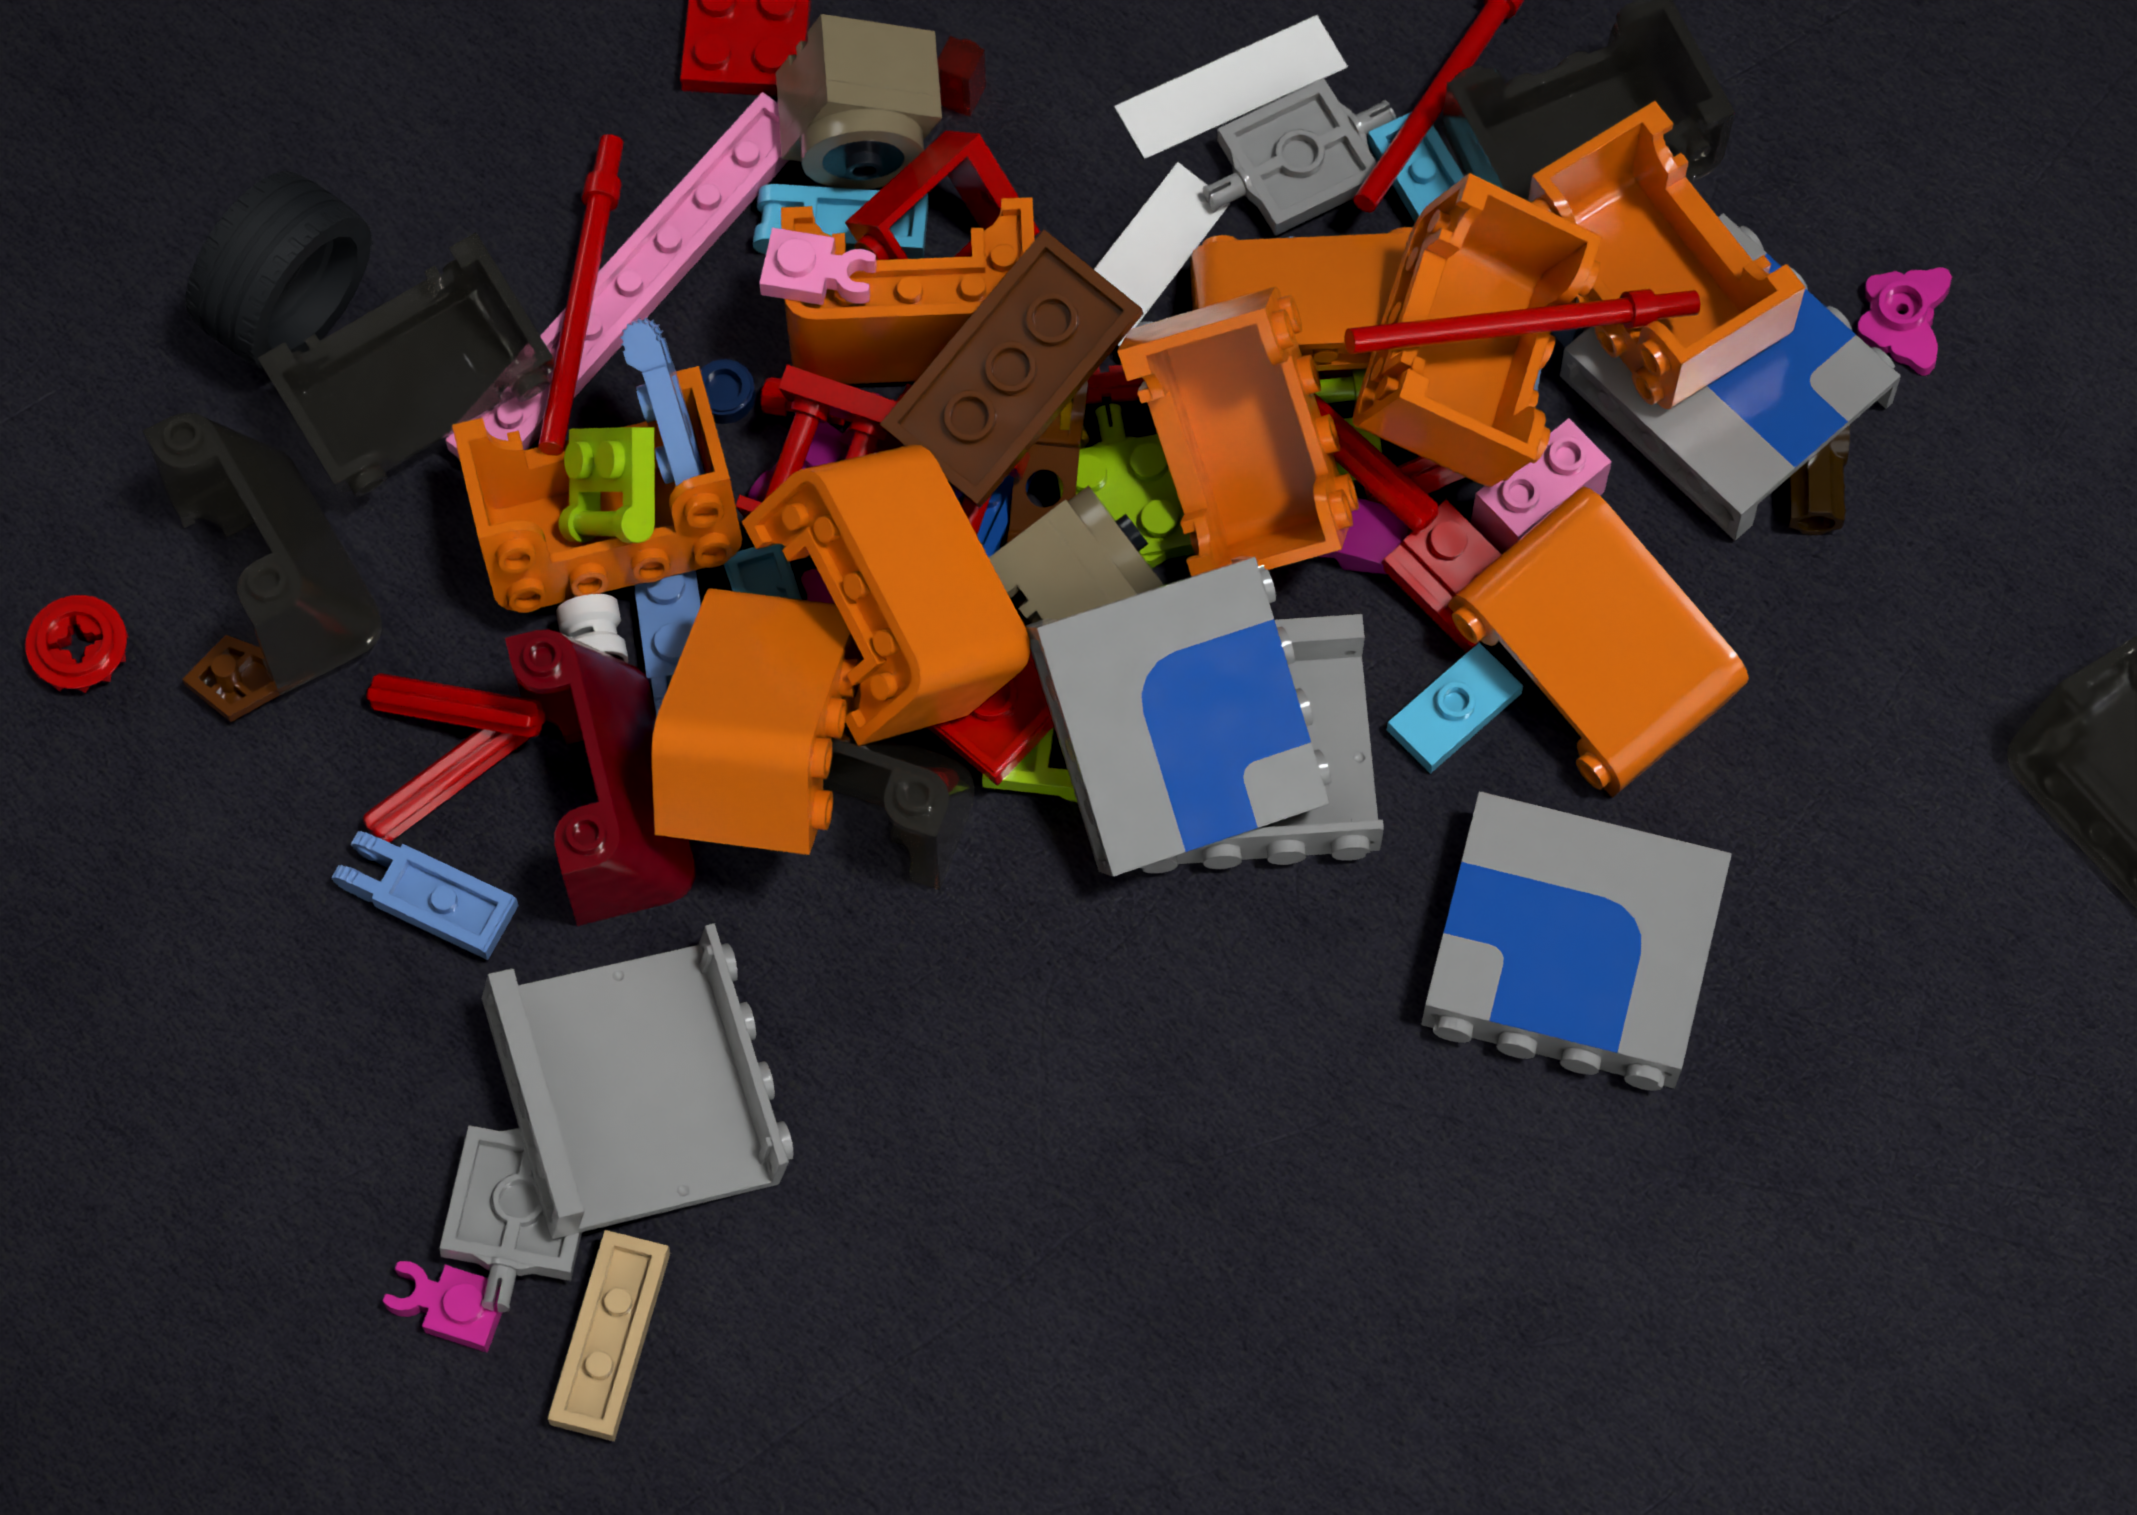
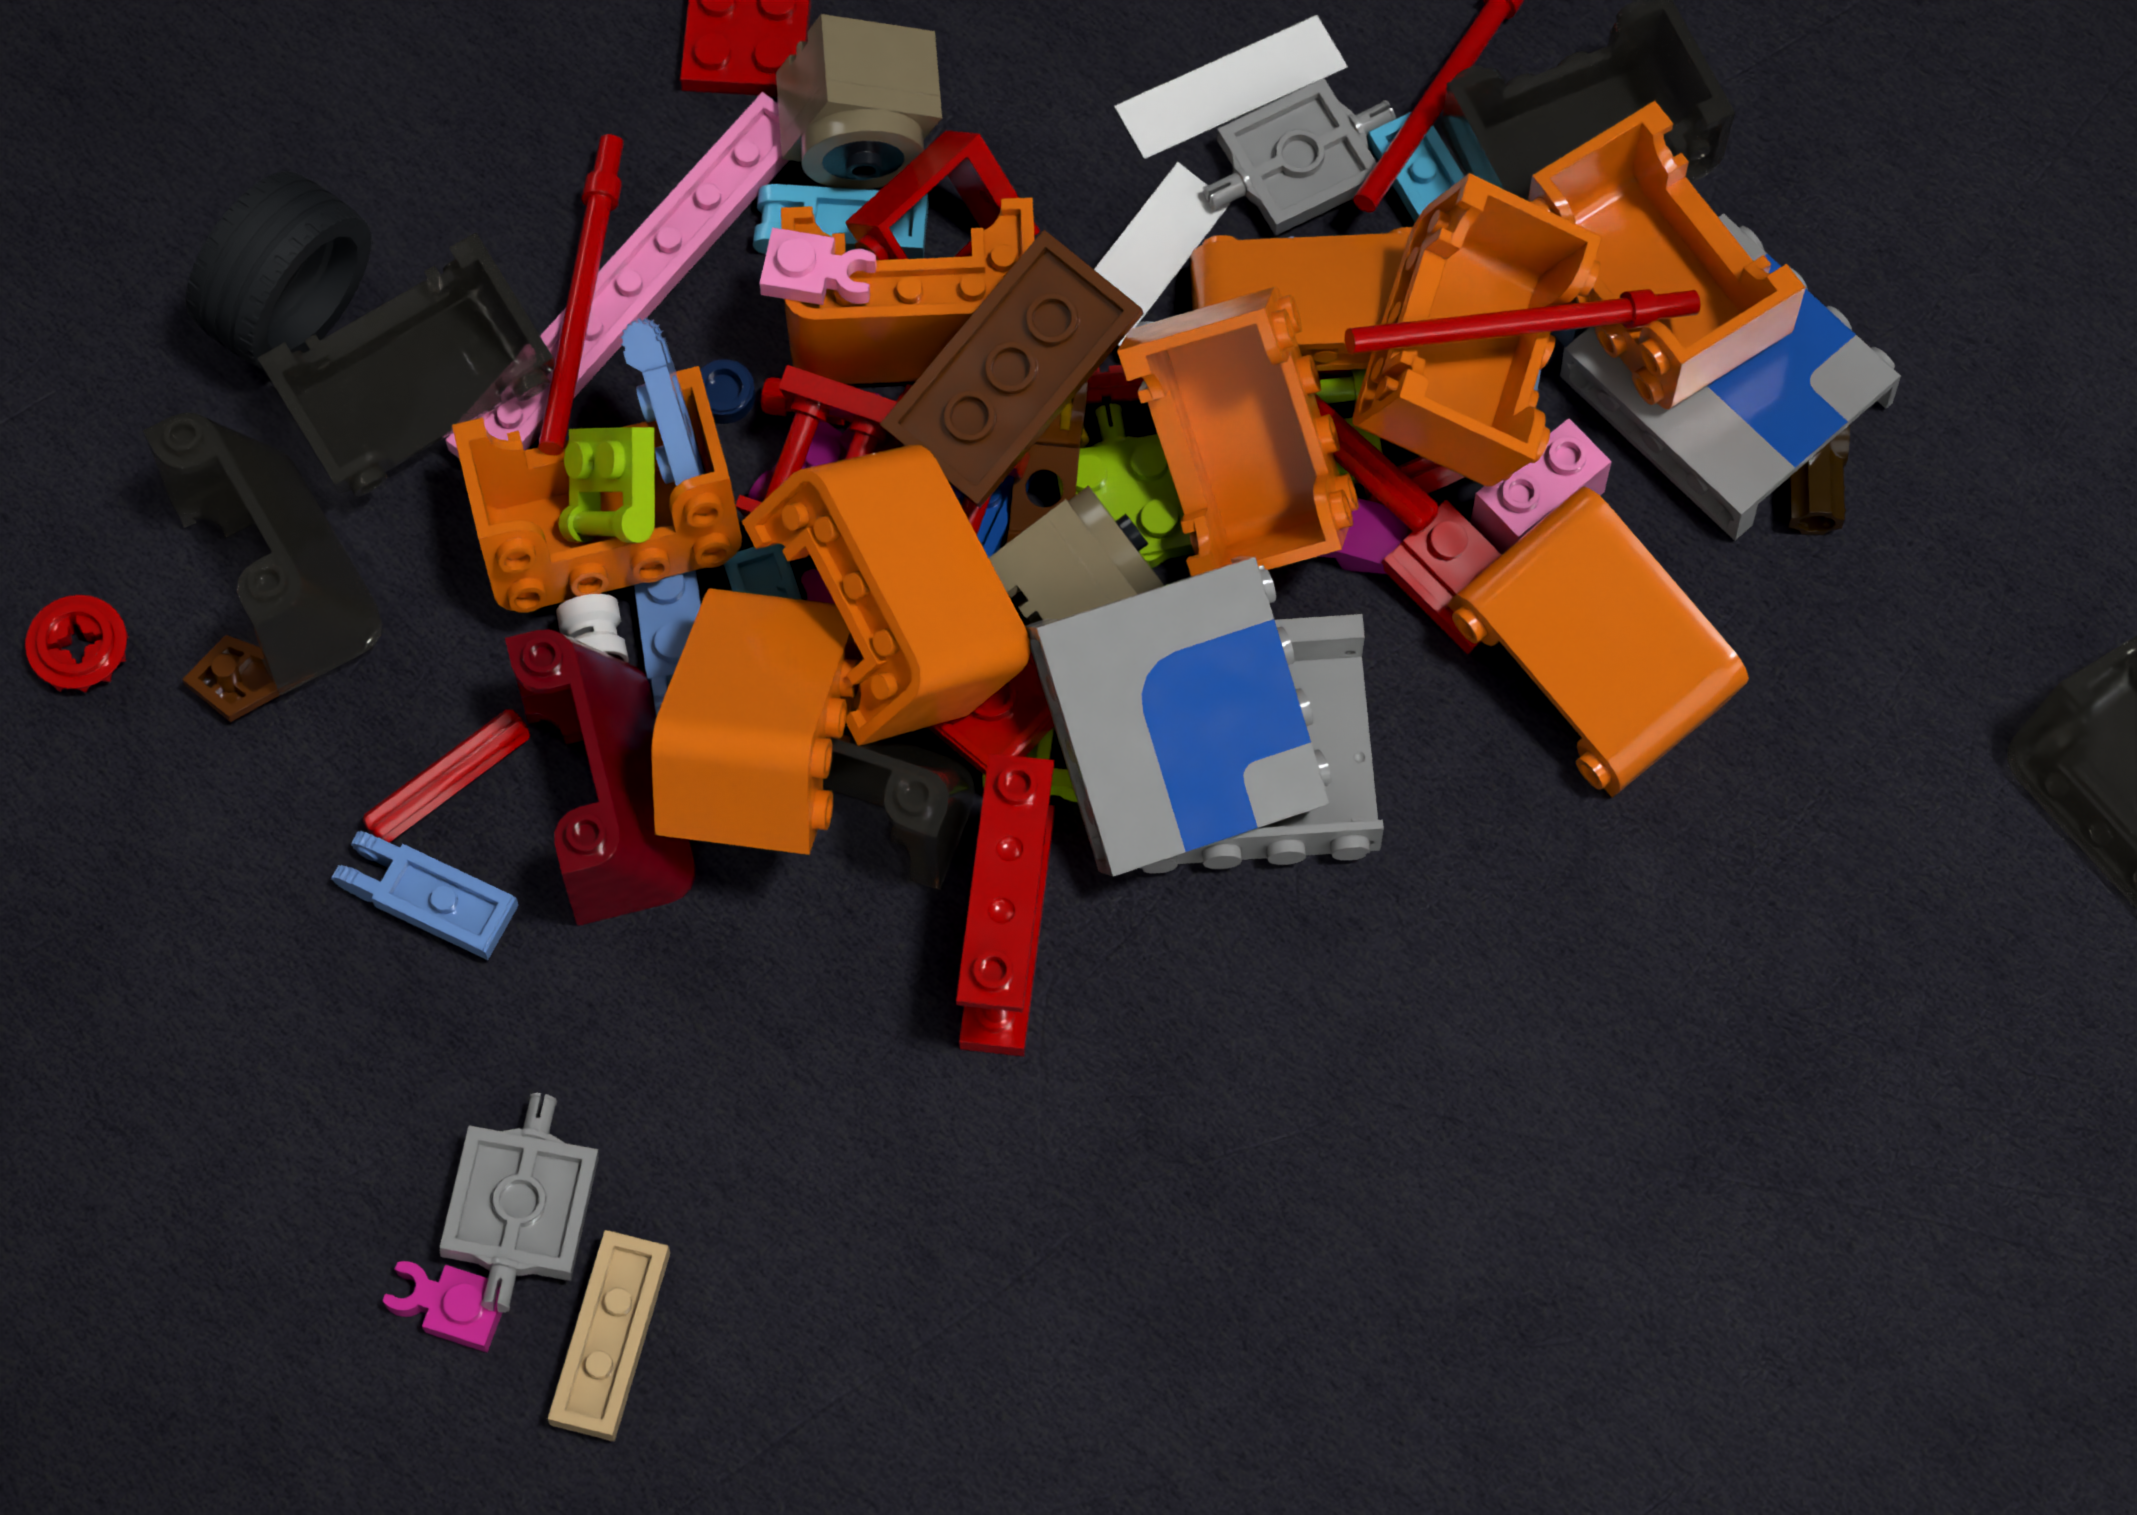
(456, 705): red axle -> none
(637, 1086): light grey panel -> none
(961, 75): clear red piece -> none
(1006, 905): none -> red fence
(1454, 707): medium azure plate -> none
(1576, 942): light grey panel -> none
(1909, 334): dark pink animal -> none

